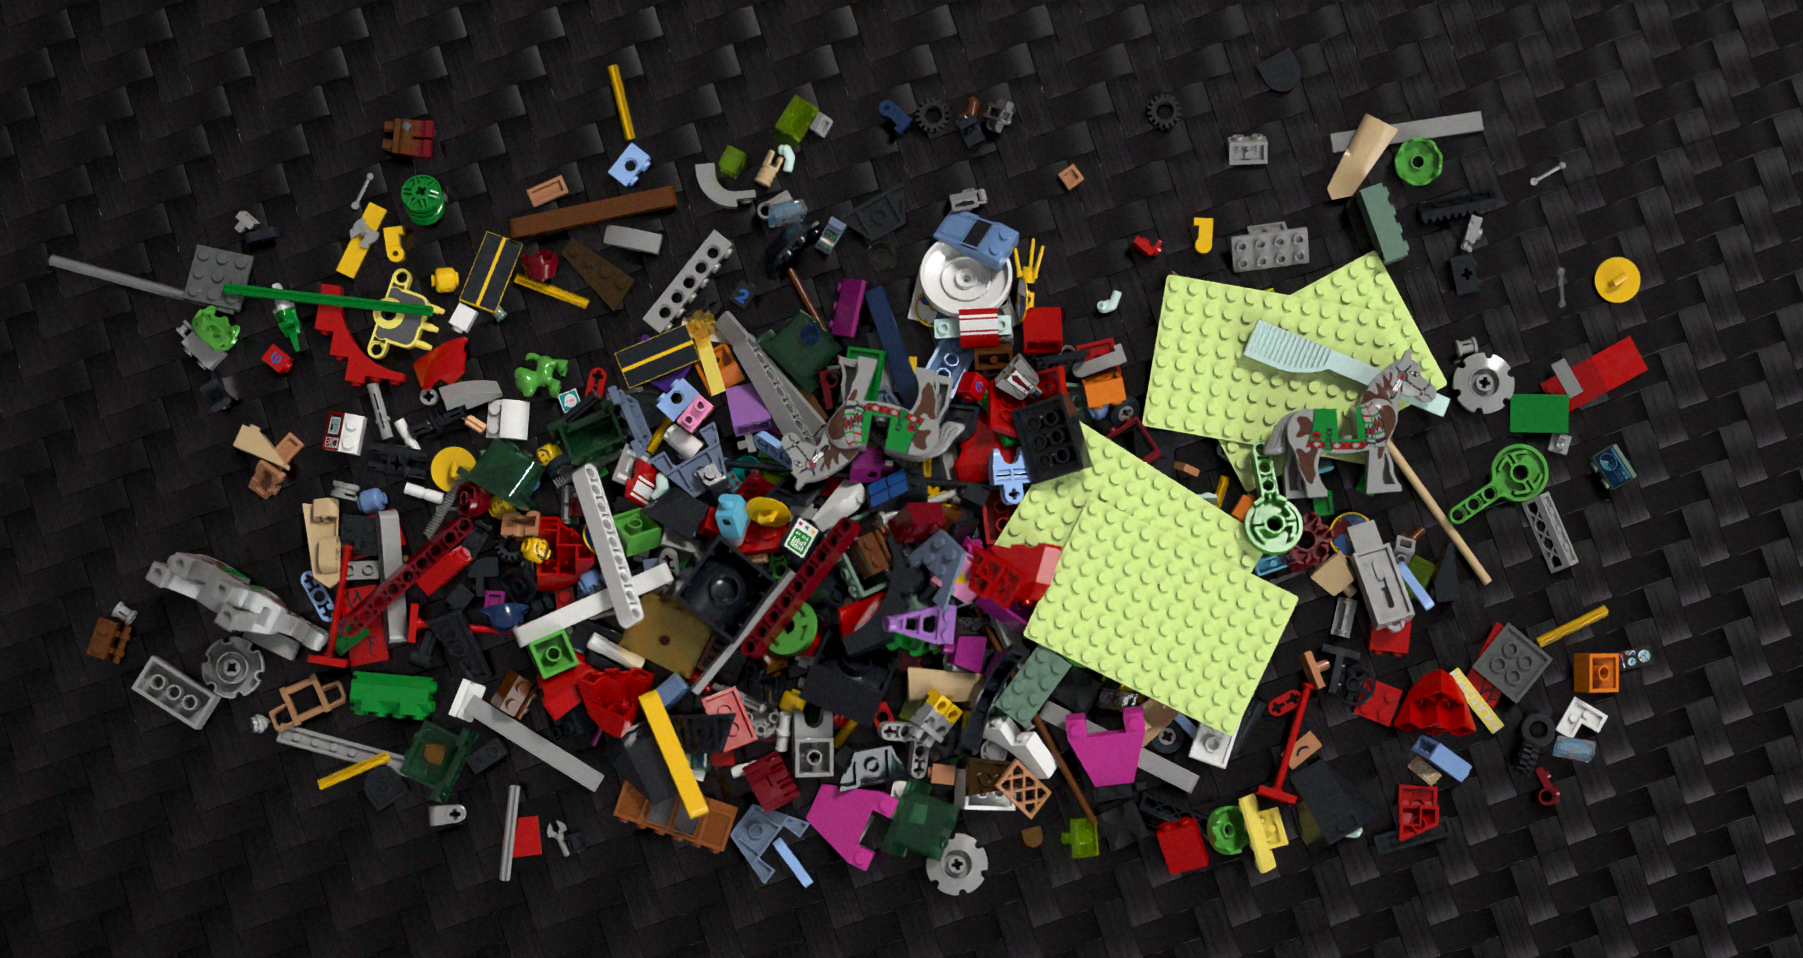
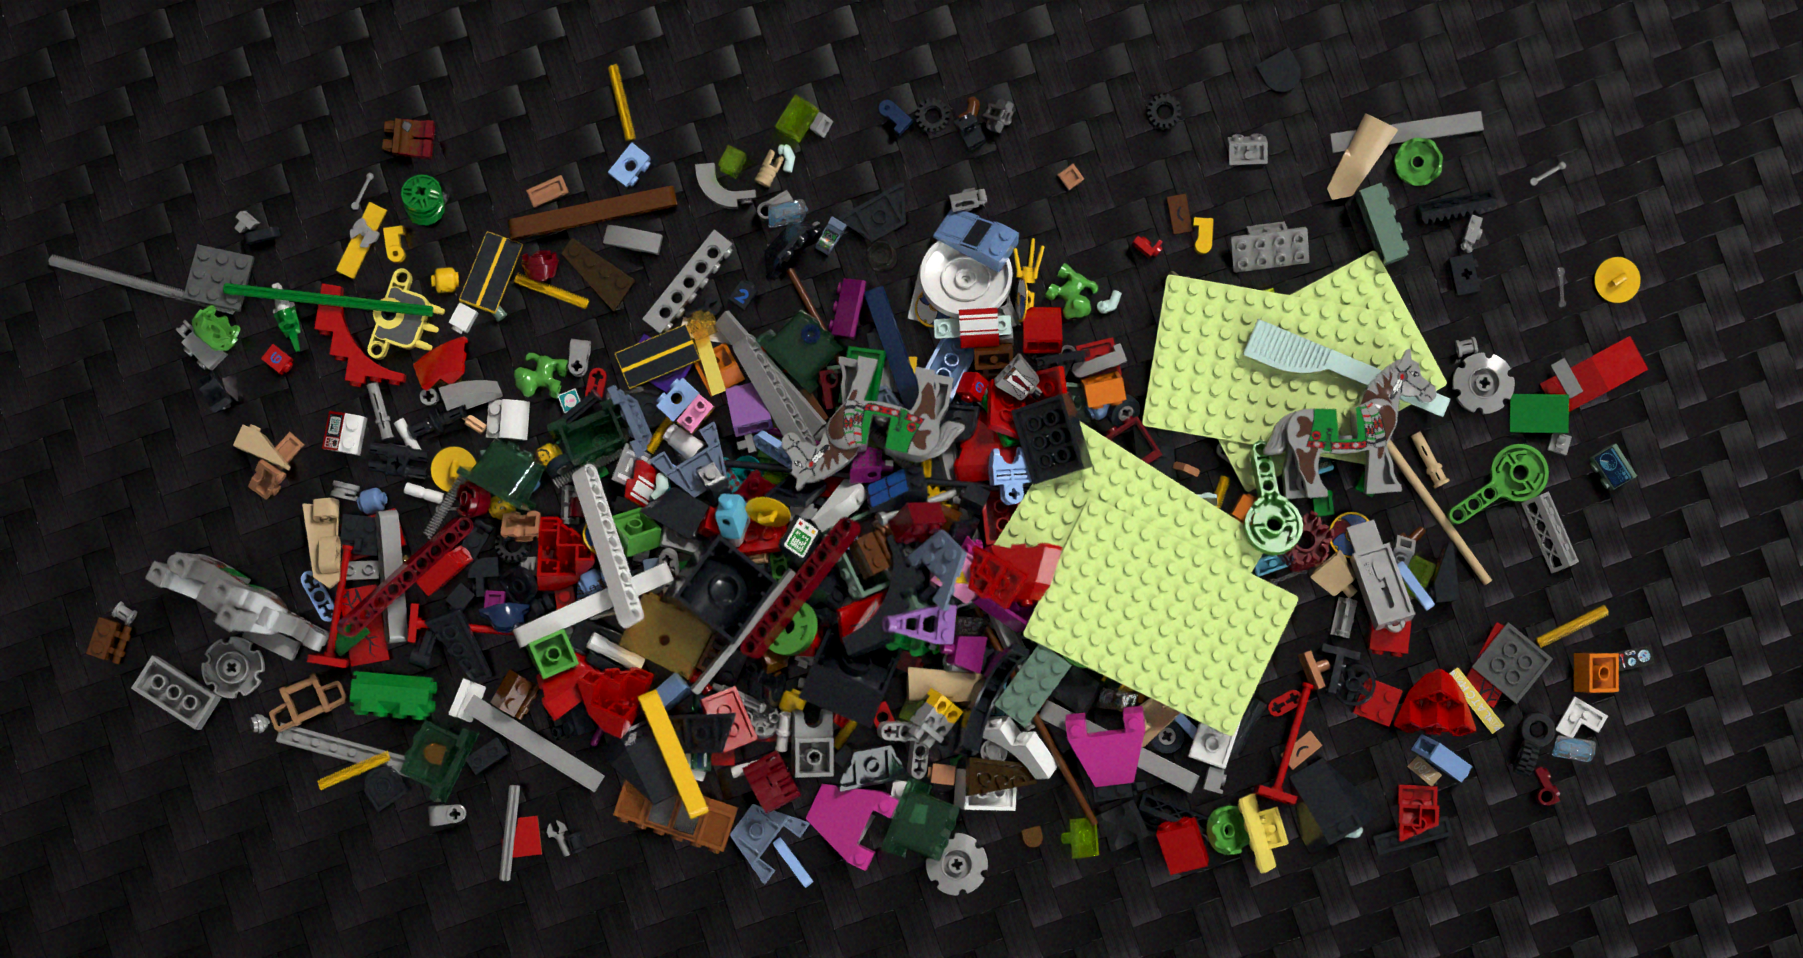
(535, 549): yellow head -> none
(579, 353): none -> light grey piece
(1037, 802): nougat window -> none
(1076, 304): none -> bright green animal
(1179, 214): none -> reddish brown tile
(1214, 779): none -> light grey brick
(1429, 460): none -> tan pin

